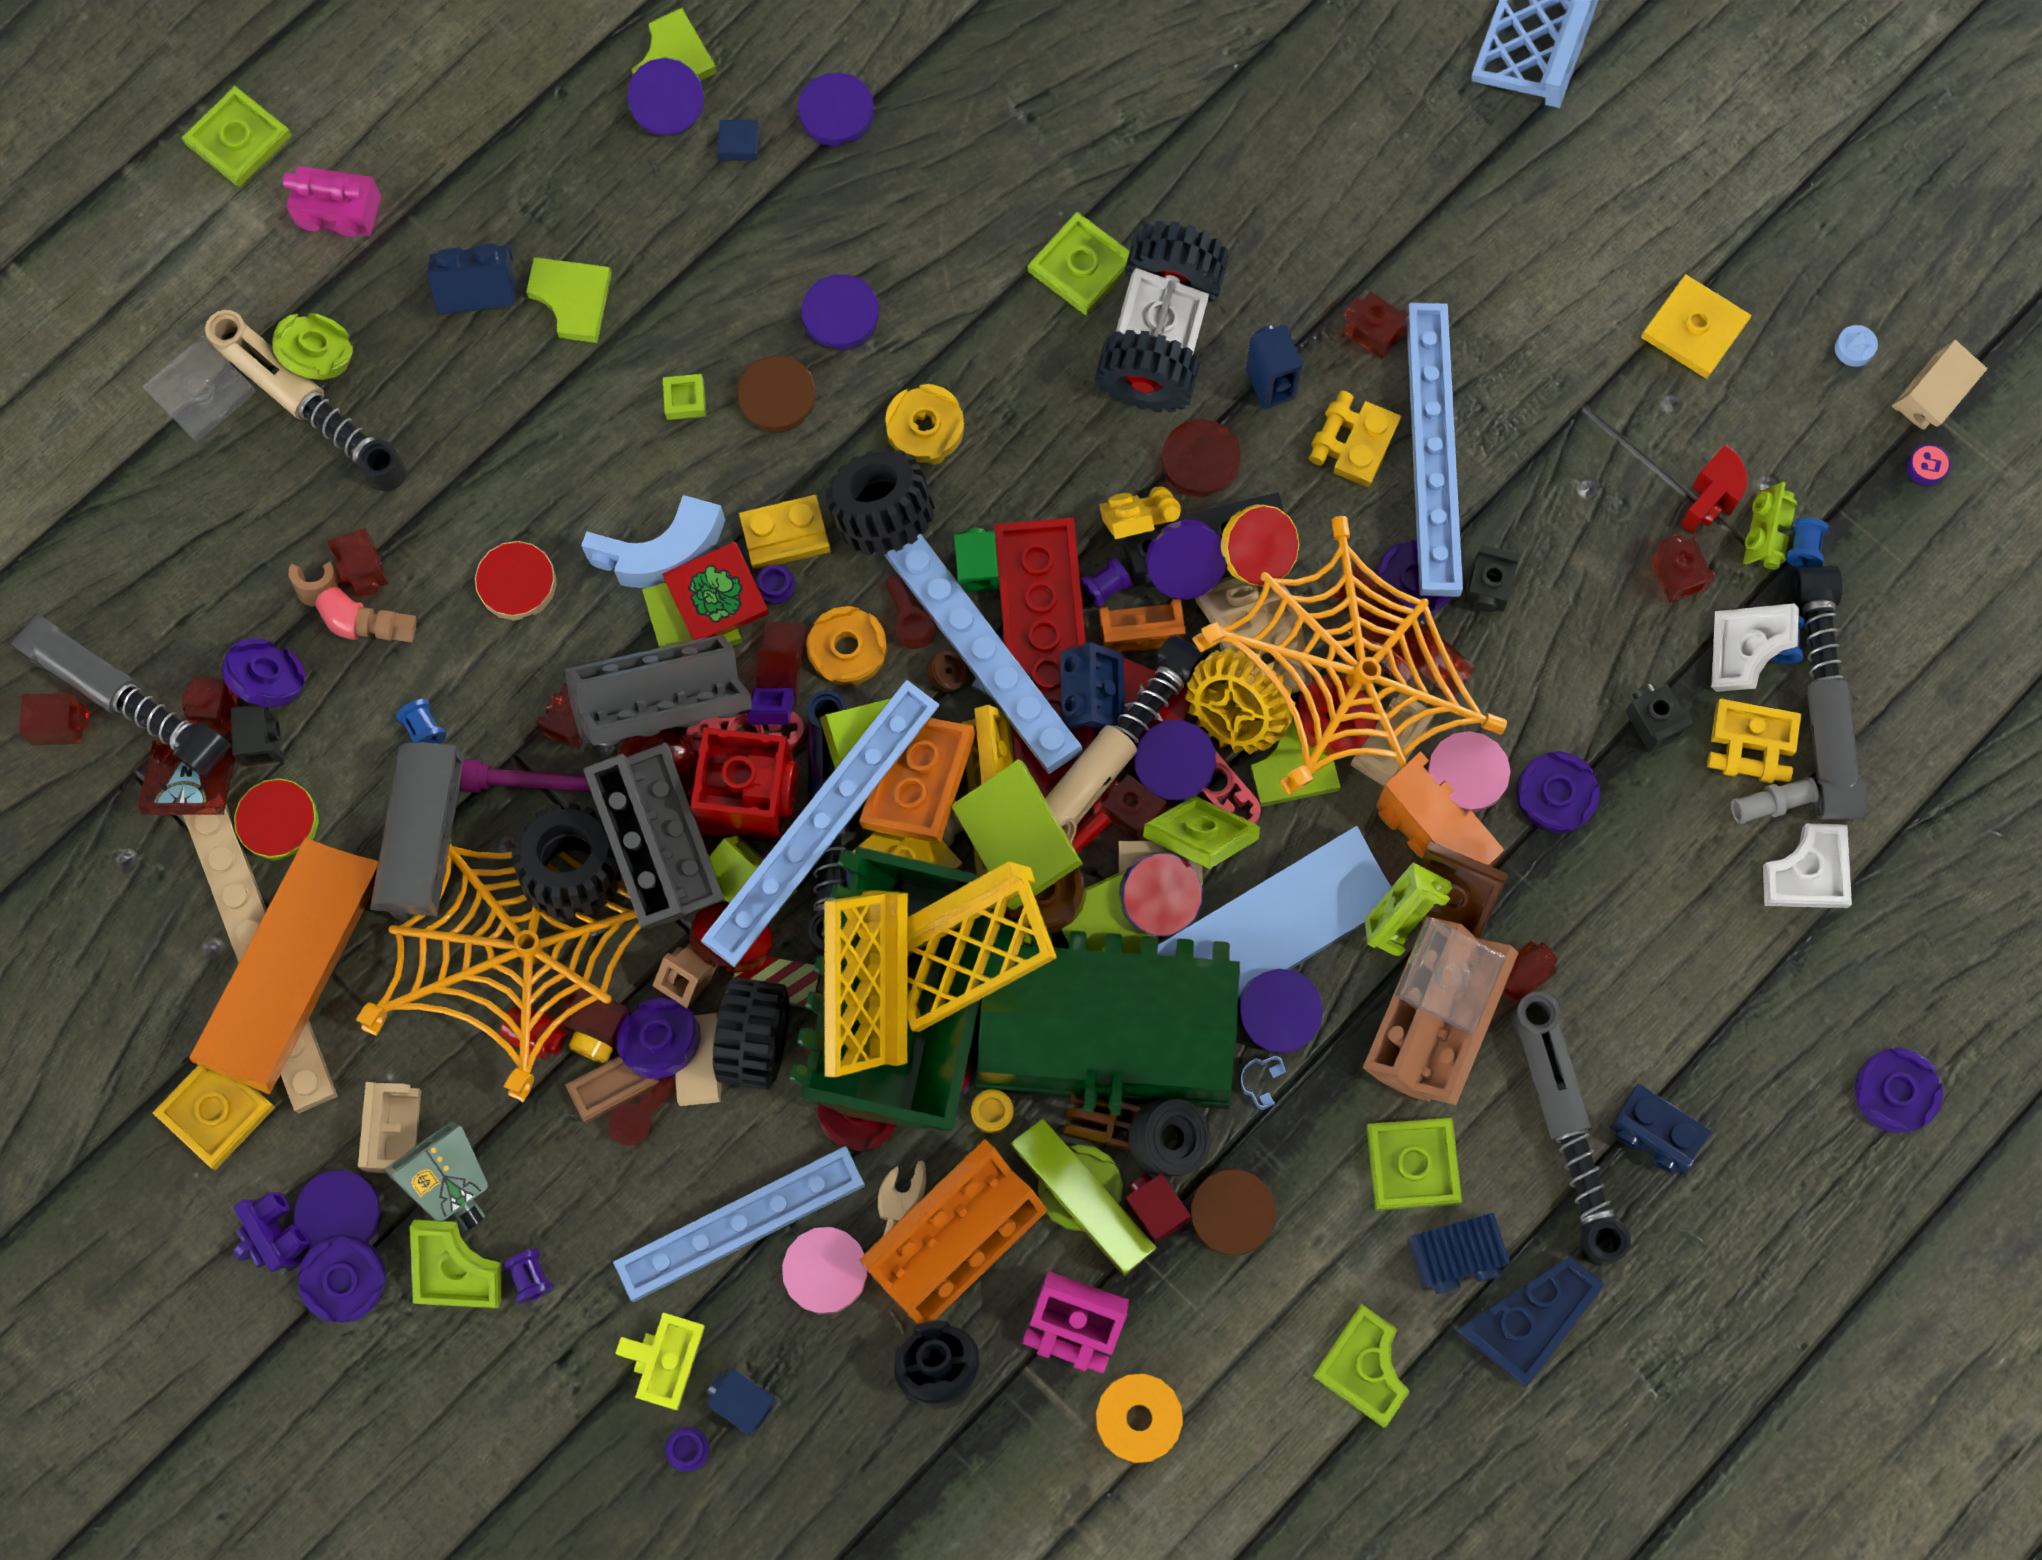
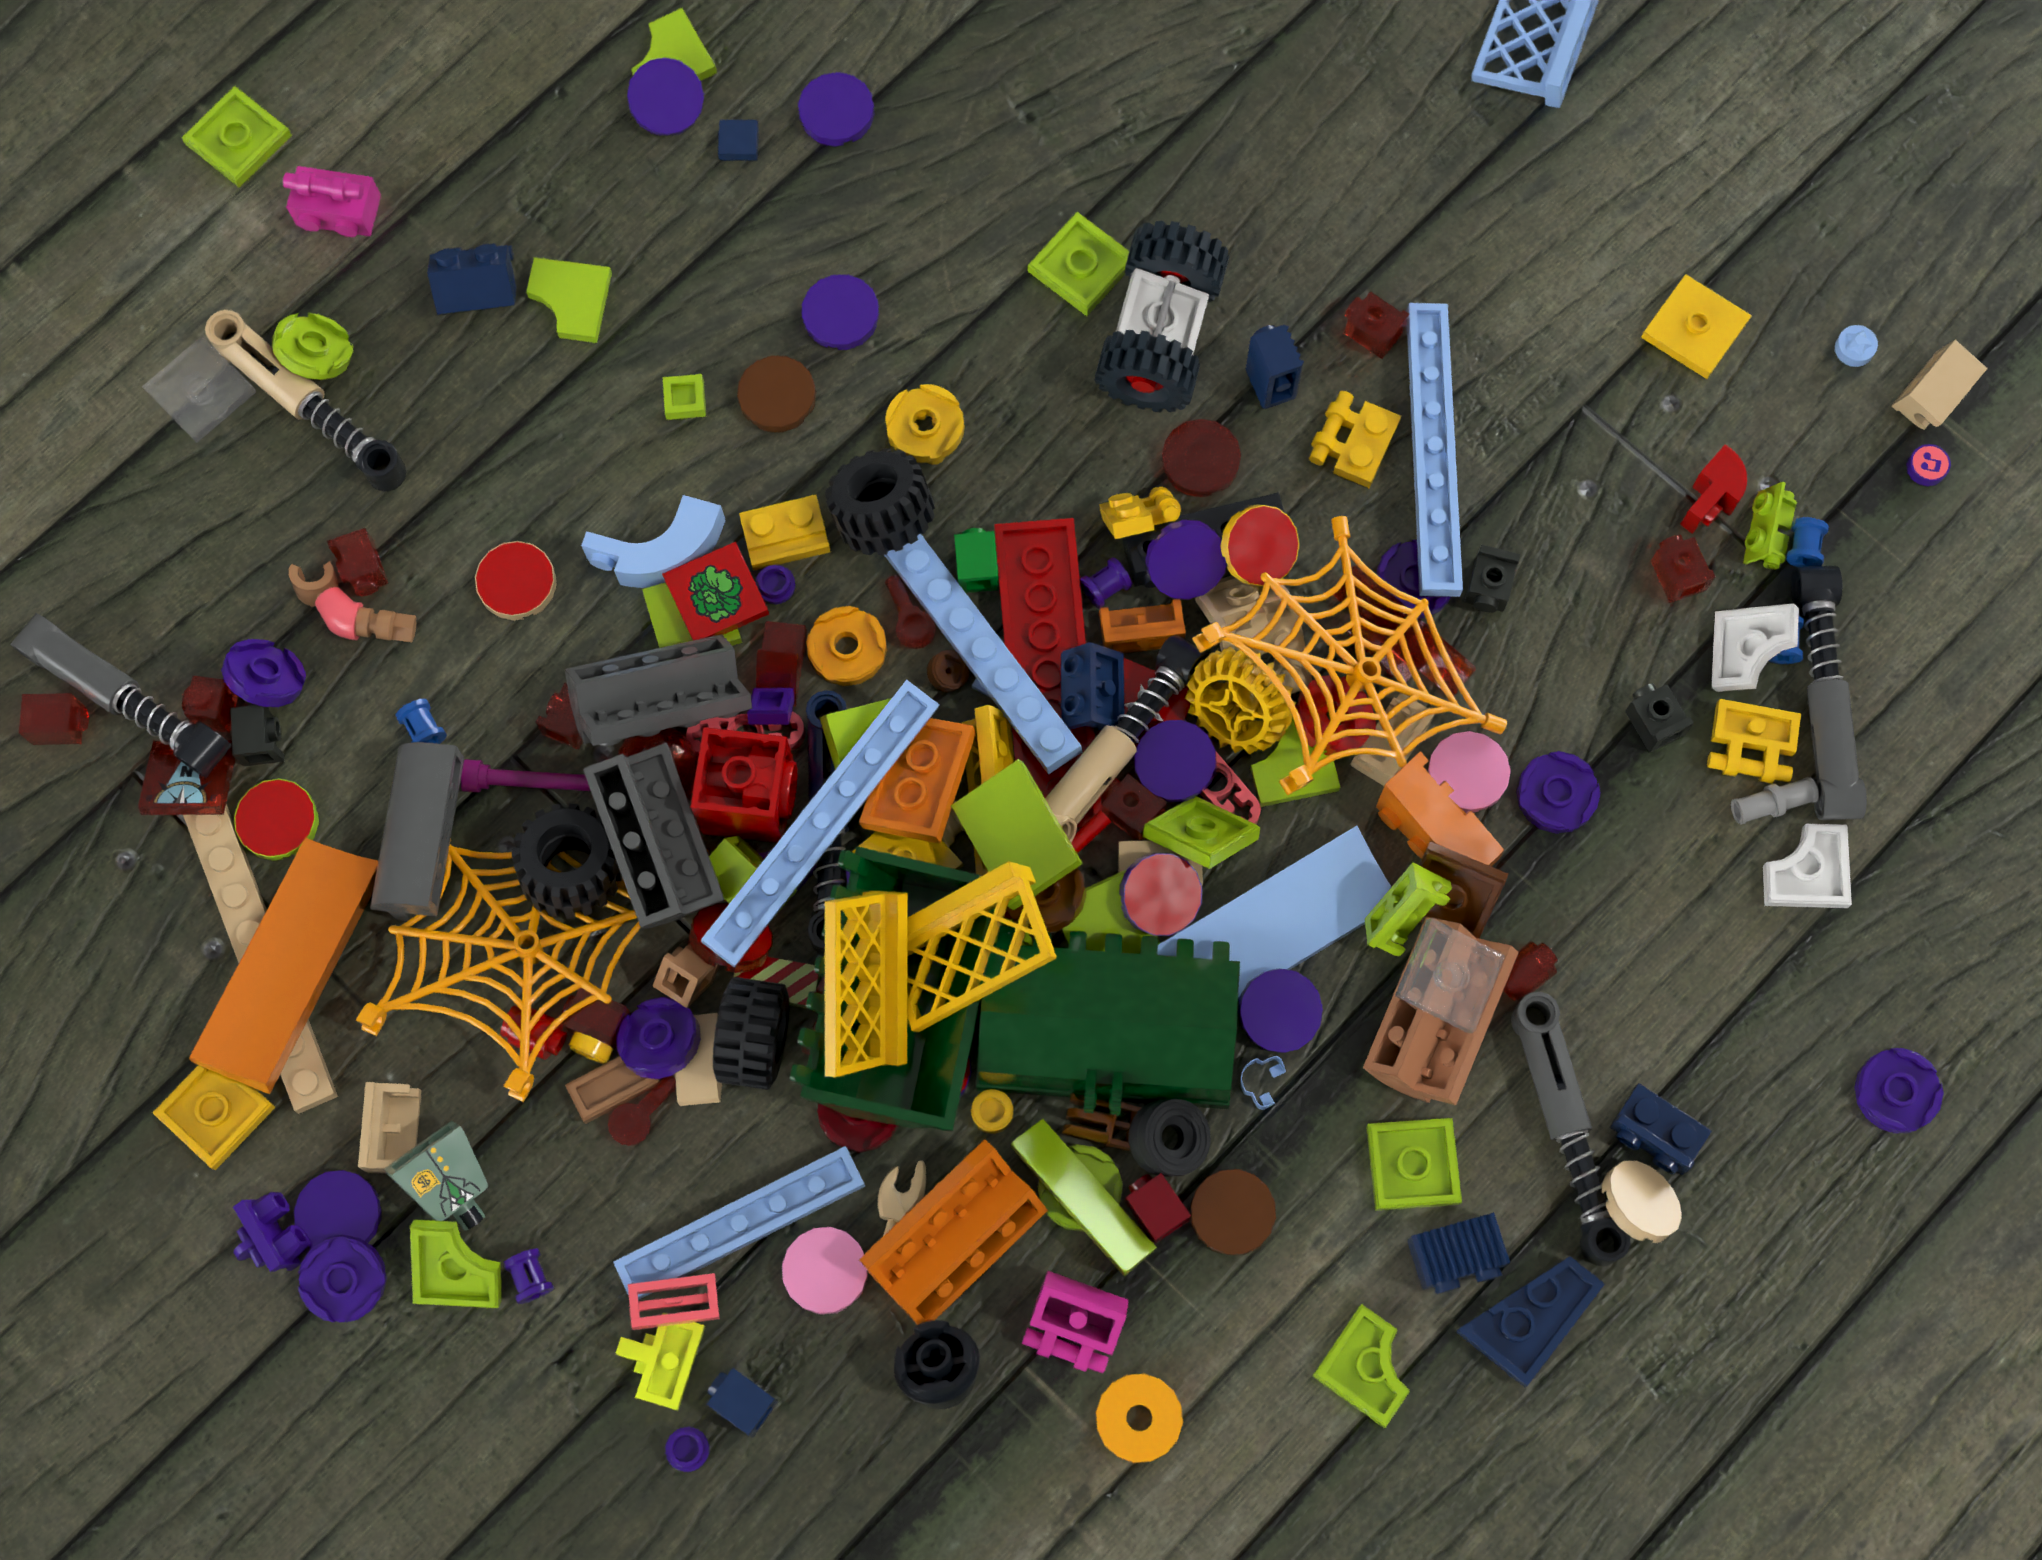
(677, 1318): none -> coral tile
(1641, 1201): none -> tan tile

